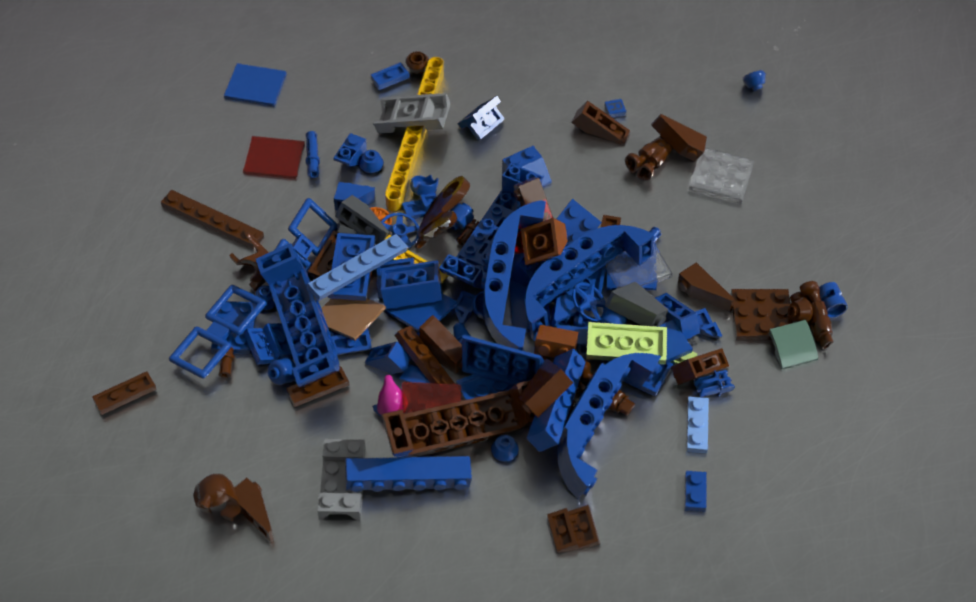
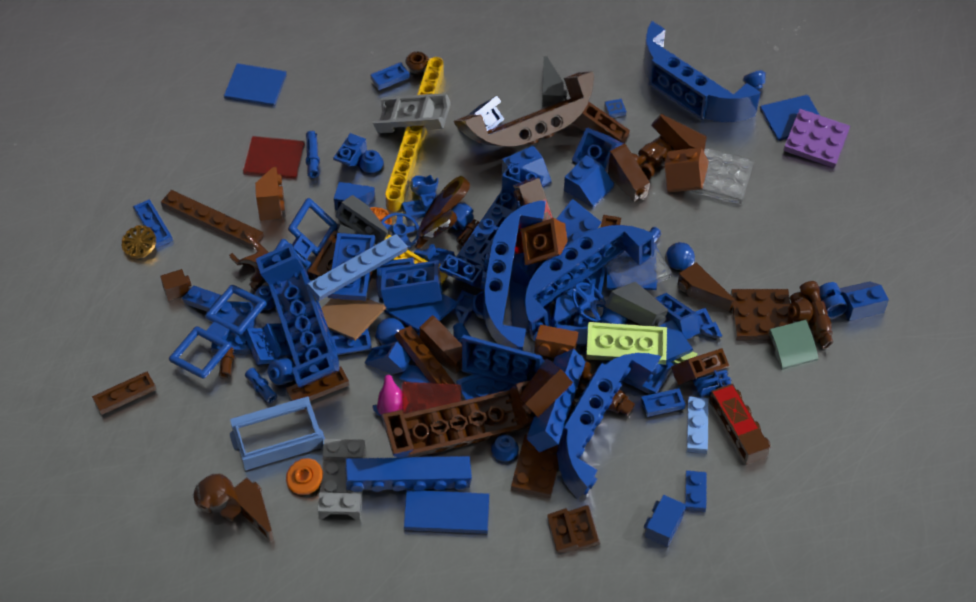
(138, 241): none -> pearl gold wheel
(149, 217): none -> blue tile
(175, 284): none -> reddish brown brick
(200, 298): none -> blue plate
(261, 385): none -> blue pin
(270, 195): none -> dark orange slope
(281, 450): none -> medium blue piece
(304, 476): none -> orange wheel
(387, 329): none -> blue hair
(434, 254): none -> blue slope
(446, 512): none -> blue tile
(535, 470): none -> reddish brown plate
(537, 124): none -> slope
(553, 85): none -> dark grey slope
(588, 182): none -> blue slope
(595, 146): none -> blue slope
(627, 173): none -> reddish brown slope
(663, 402): none -> blue plate
(665, 520): none -> blue brick
(680, 256): none -> blue hair
(685, 169): none -> dark orange slope
(691, 87): none -> blue slope
(739, 424): none -> reddish brown brick
(783, 113): none -> blue piece
(816, 138): none -> medium lavender plate
(864, 300): none -> blue slope

